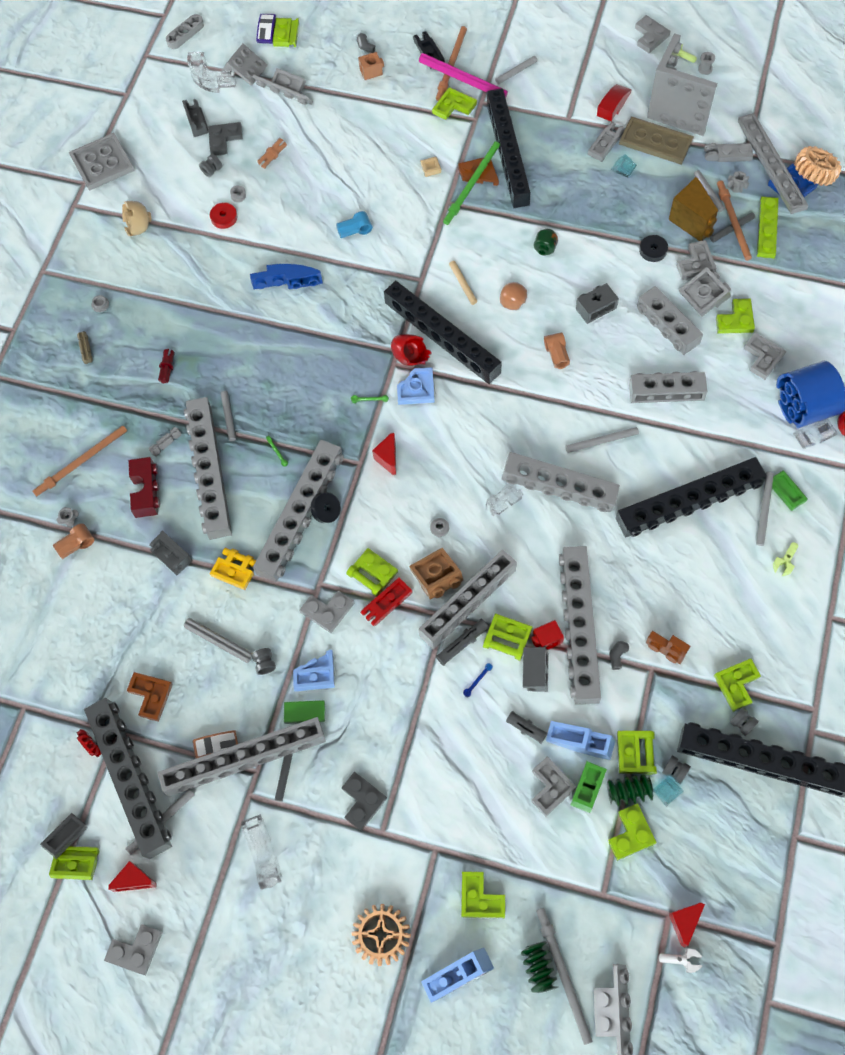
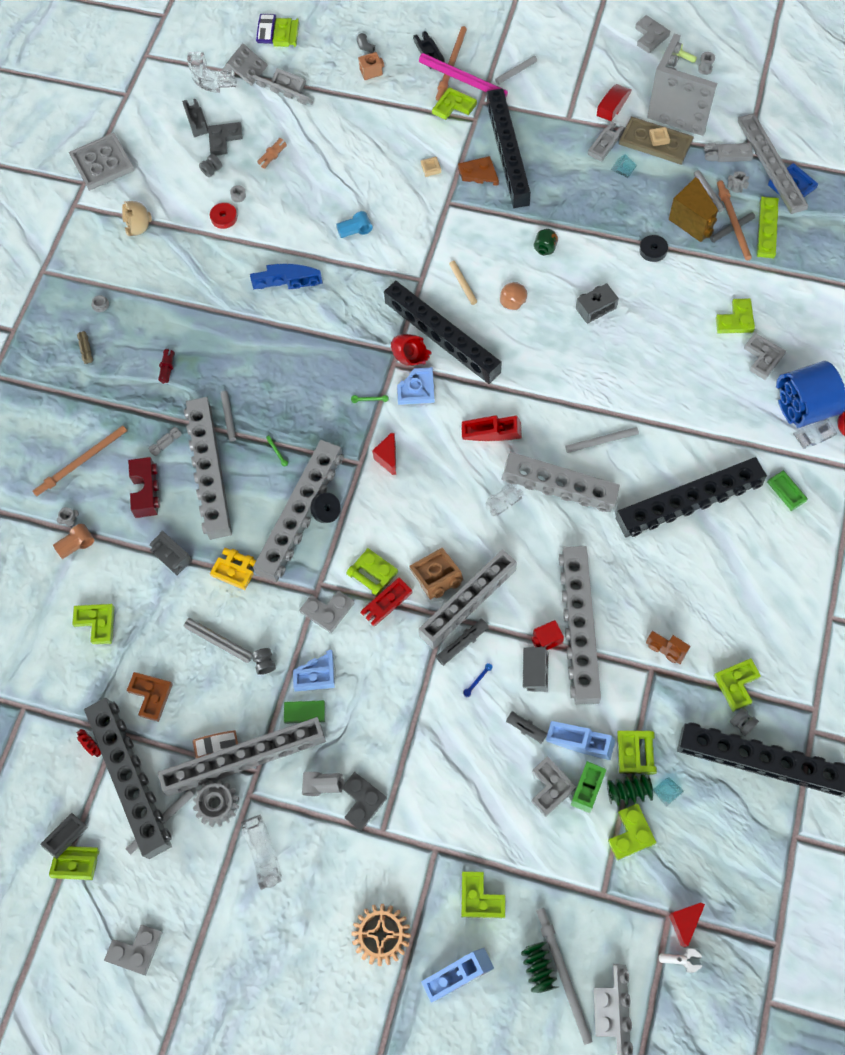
(99, 617): none -> lime plate
(131, 878): red slope -> none
(192, 24): light grey beam -> none
(208, 795): none -> light grey gear
(283, 778): dark grey bar -> none
(317, 783): none -> light grey piece
(439, 532): light grey plate -> none
(455, 207): bright green bar -> none
(492, 429): none -> red slope
(508, 630): lime plate -> none
(556, 346): nougat piece -> none
(616, 652): dark grey arm -> none
(659, 136): none -> tan tile
(660, 393): light grey brick -> none
(667, 311): light grey brick -> none
(681, 771): dark grey wheel -> none
(700, 260): light grey plate -> none
(705, 291): light grey plate -> none
(765, 509): light grey bar -> none
(786, 560): yellowish green bar -> none
(817, 165): light nougat gear -> none

